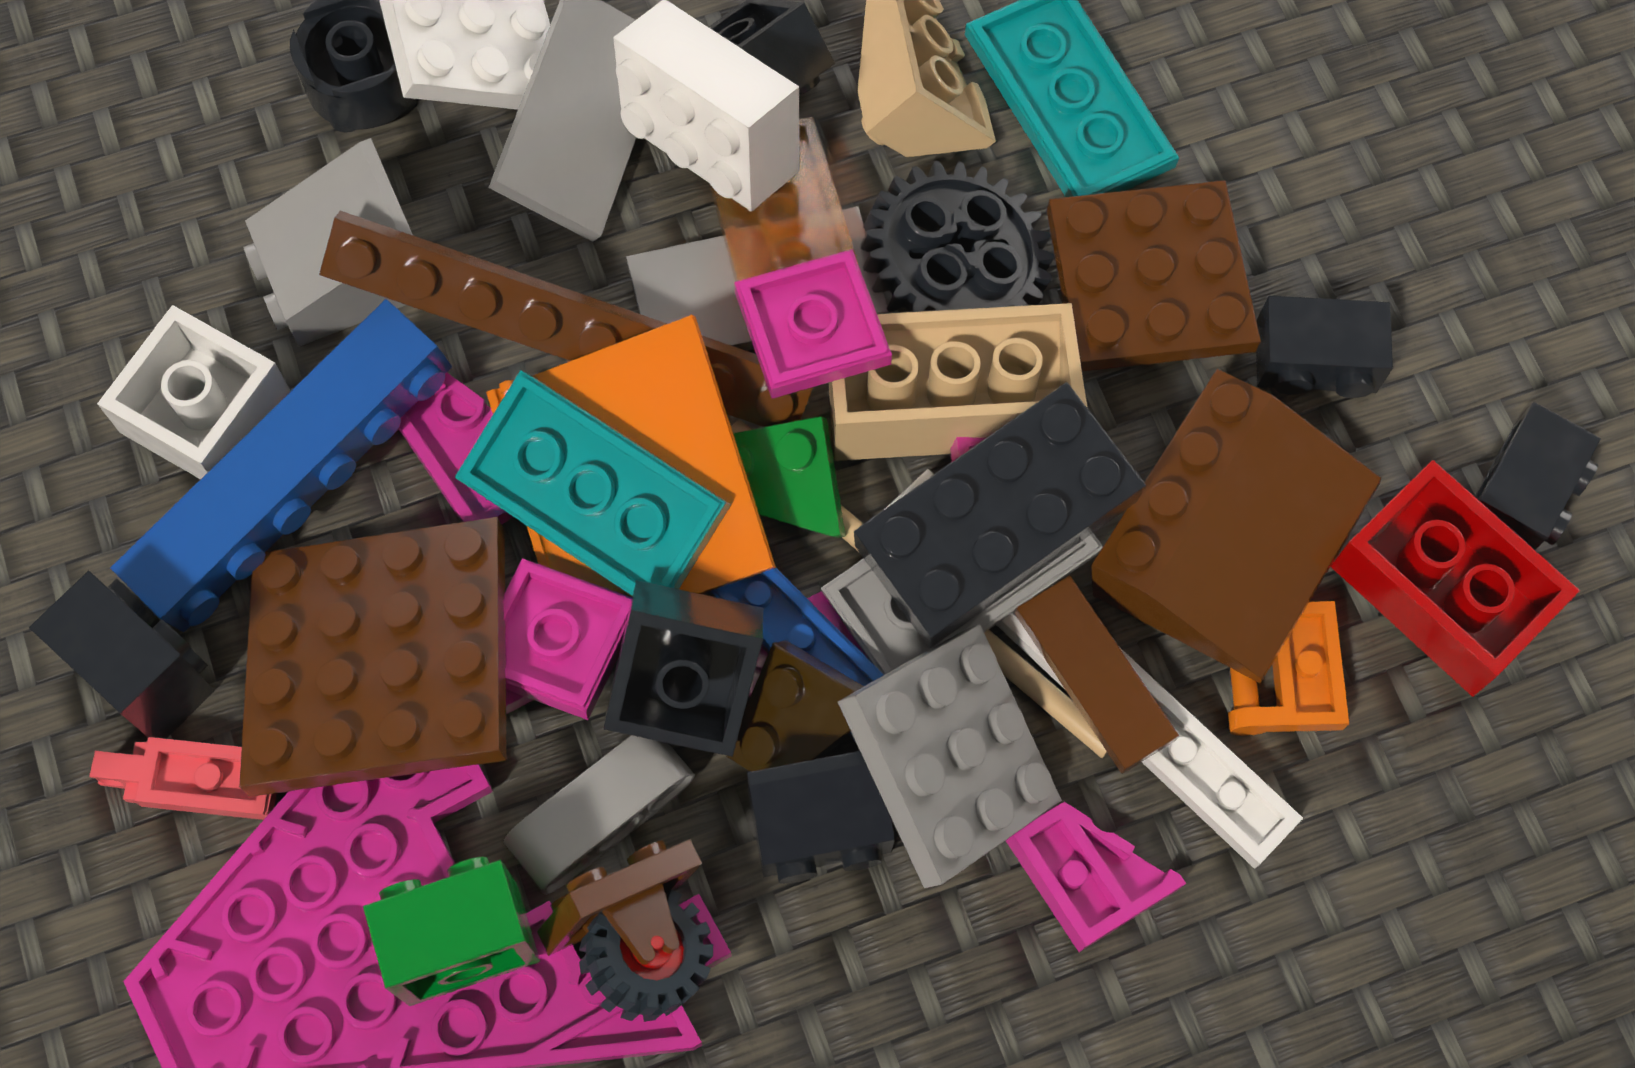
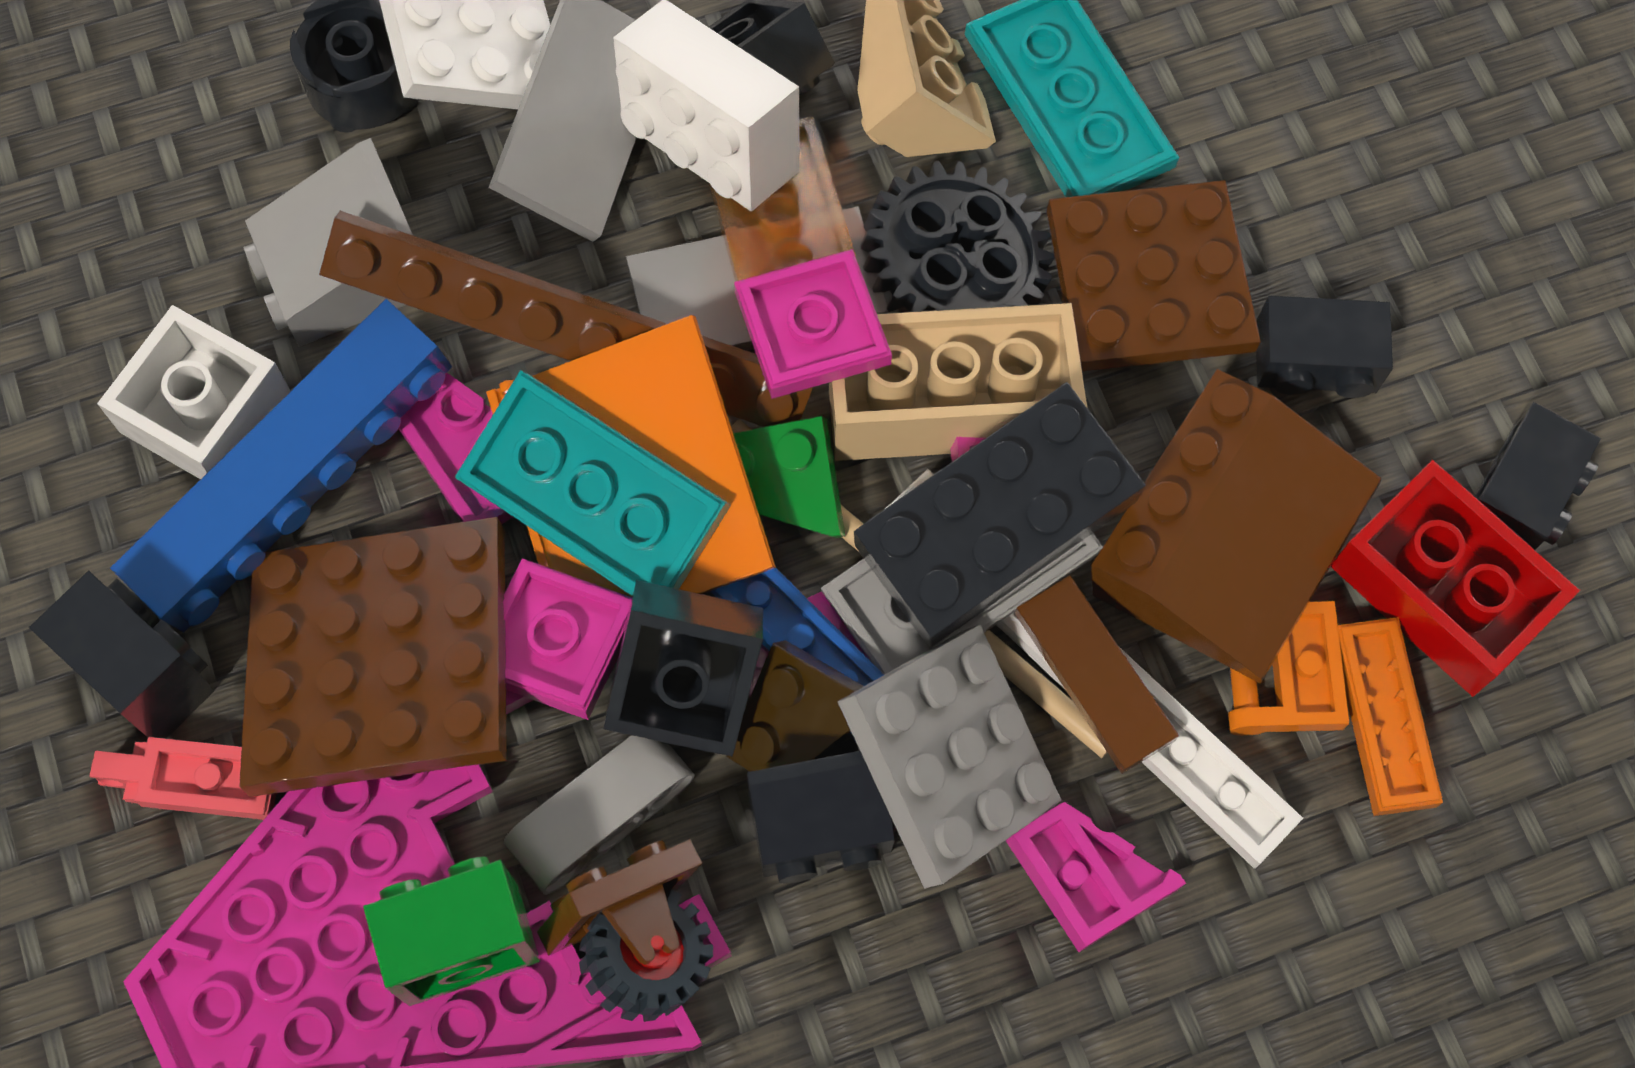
(1387, 718): none -> orange plate

